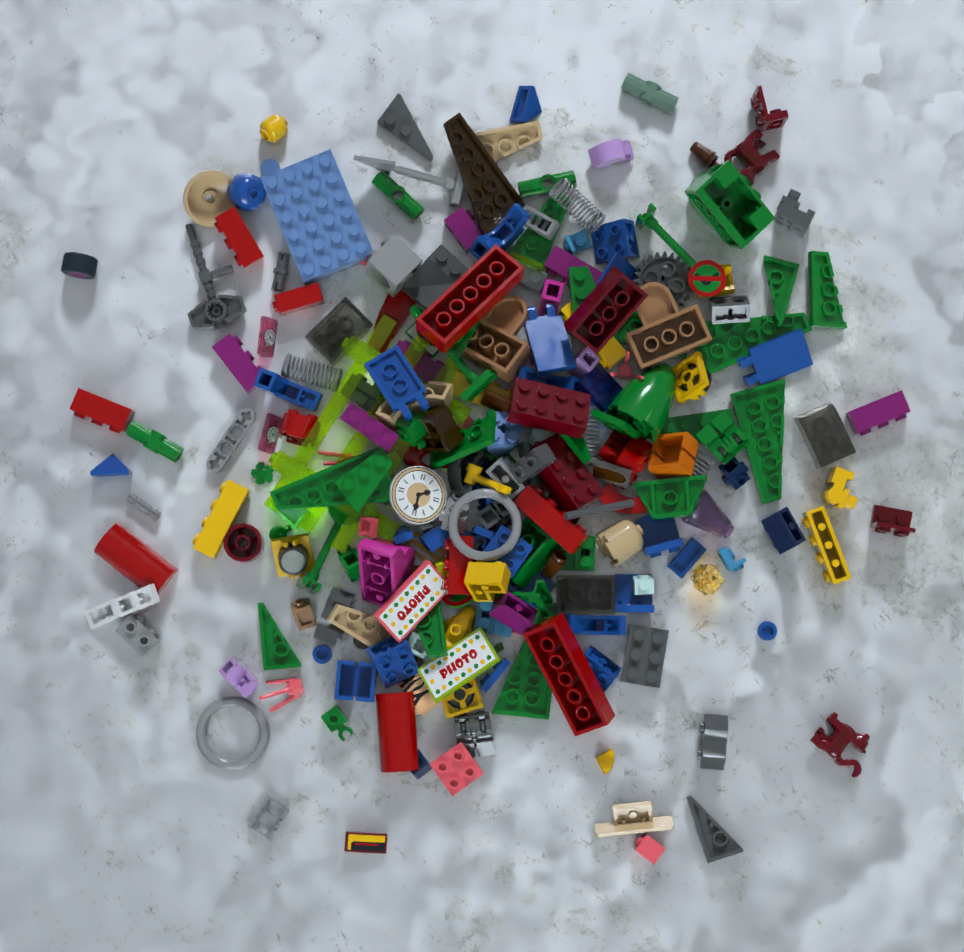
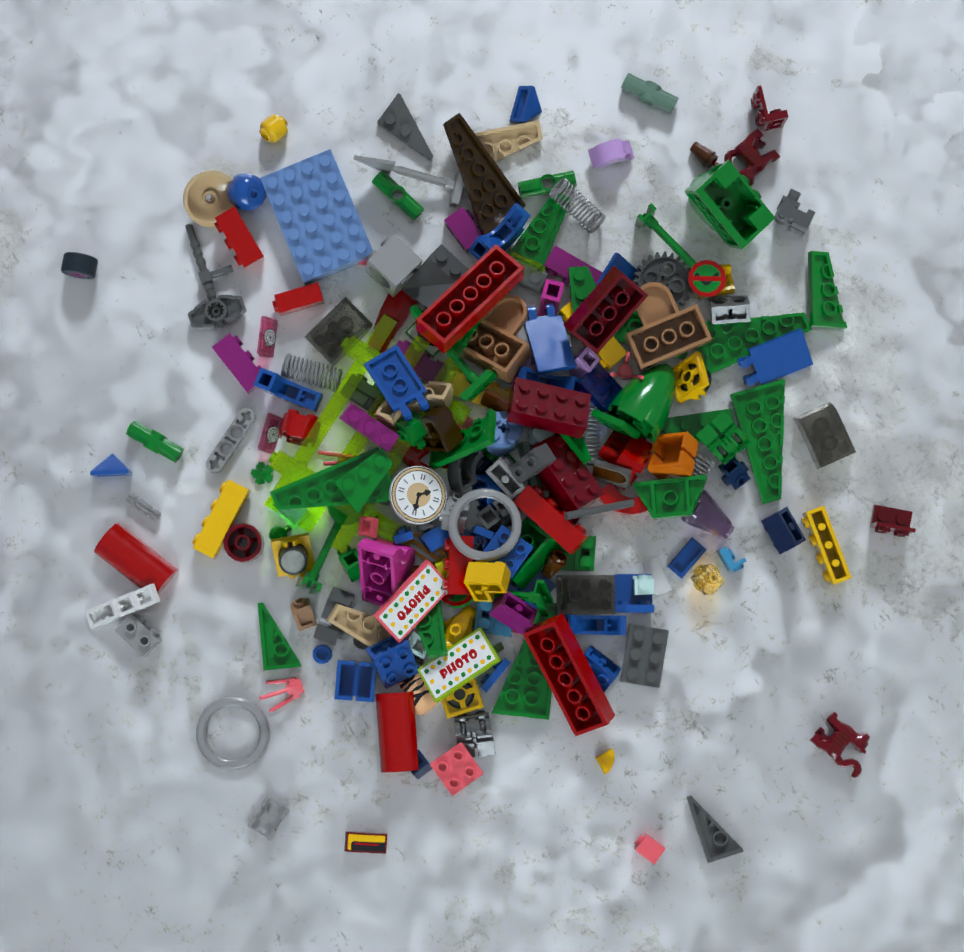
(101, 411): red brick -> none
(239, 677): lavender brick -> none
(269, 166): medium blue tile -> none
(280, 272): dark grey pin -> none
(335, 720): green brick -> none
(474, 475): yellow brick -> none
(548, 220): light grey slope -> none
(577, 242): dark azure bracket -> none
(615, 237): blue bracket -> none
(620, 541): tan cylinder -> none
(632, 819): tan bracket -> none
(659, 535): blue bracket -> none
(713, 741): dark grey brick -> none
(767, 630): blue tile -> none
(780, 279): green wing -> none
(835, 492): yellow hips -> none
(878, 413): magenta brick -> none

